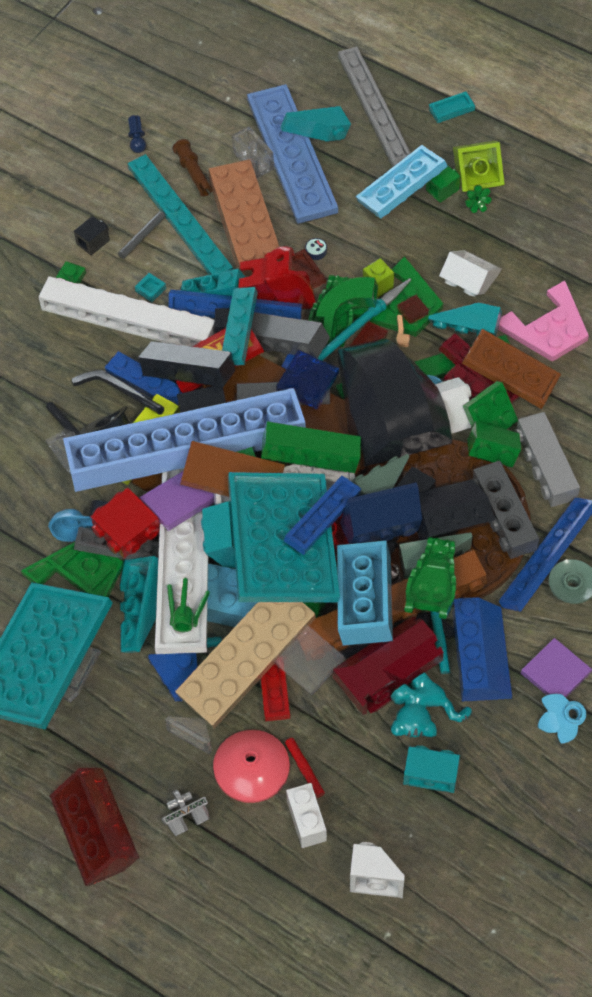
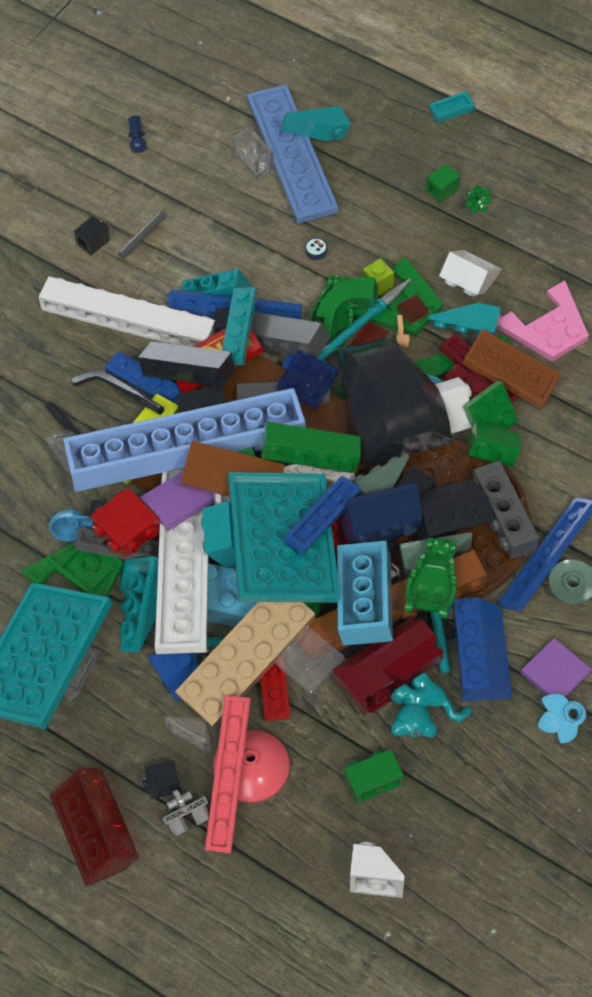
(71, 272): green plate -> none
(113, 420): black piece -> none
(150, 287): teal plate -> none
(161, 779): none -> black brick
(179, 216): teal plate -> none
(183, 617): green plant -> none
(189, 160): reddish brown pin -> none
(228, 774): none -> coral tile
(242, 212): nougat brick -> none
(276, 280): red piece -> none
(303, 262): clear red tile -> none
(304, 767): red piece -> none
(306, 815): white brick -> none
(373, 776): none -> green brick
(374, 105): light grey tile -> none
(401, 181): medium azure plate -> none
(431, 769): teal brick -> none
(479, 165): lime slope -> none
(547, 460): light grey brick -> none

